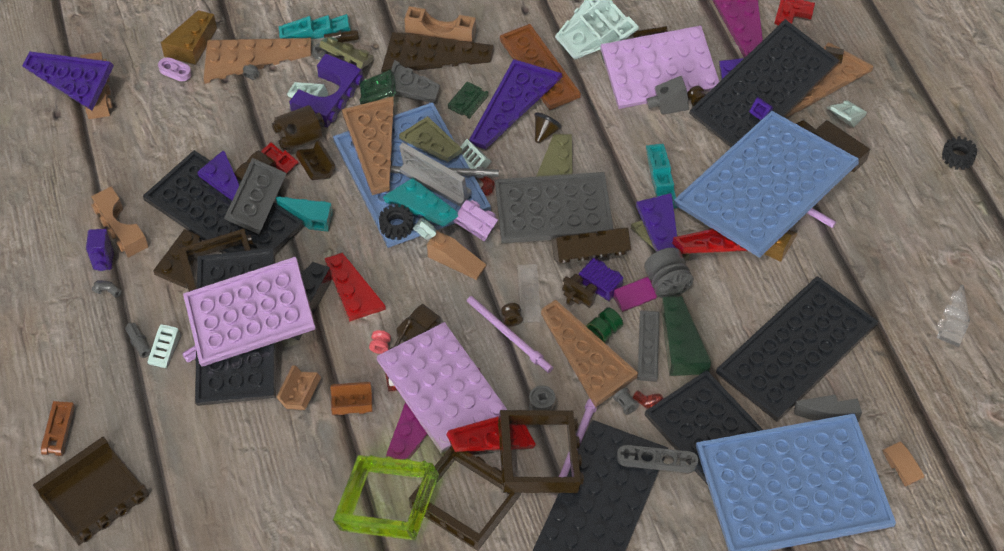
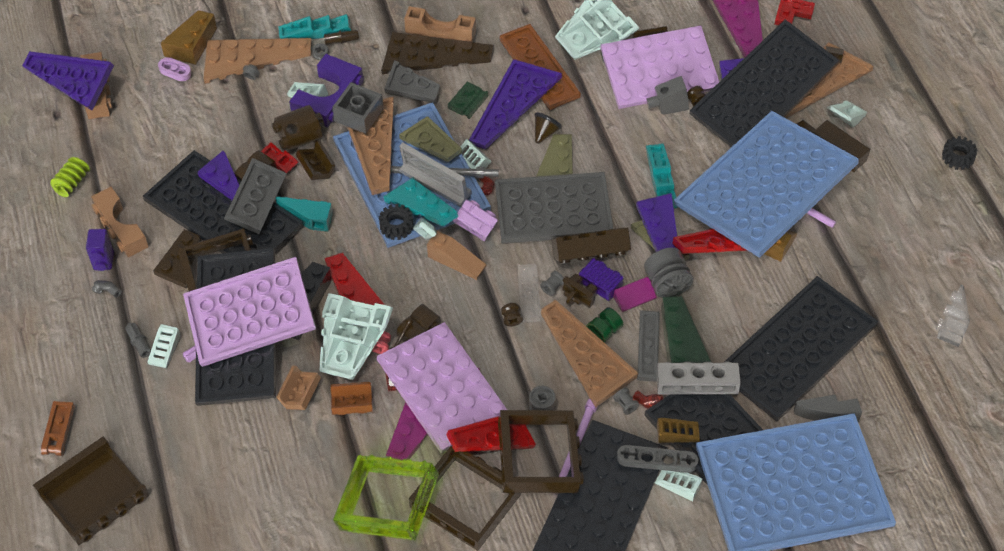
(69, 176): none -> lime piece
(350, 54): olive wing -> none
(350, 334): none -> light aqua wedge
(358, 107): none -> dark grey brick
(377, 87): clear green plate -> none
(535, 356): lavender bar -> none
(552, 283): none -> dark grey bush
(670, 437): none -> pearl gold slope
(683, 491): none -> light aqua slope
(689, 384): none -> light grey brick
(760, 108): dark purple slope -> none
(904, 463): medium nougat slope -> none

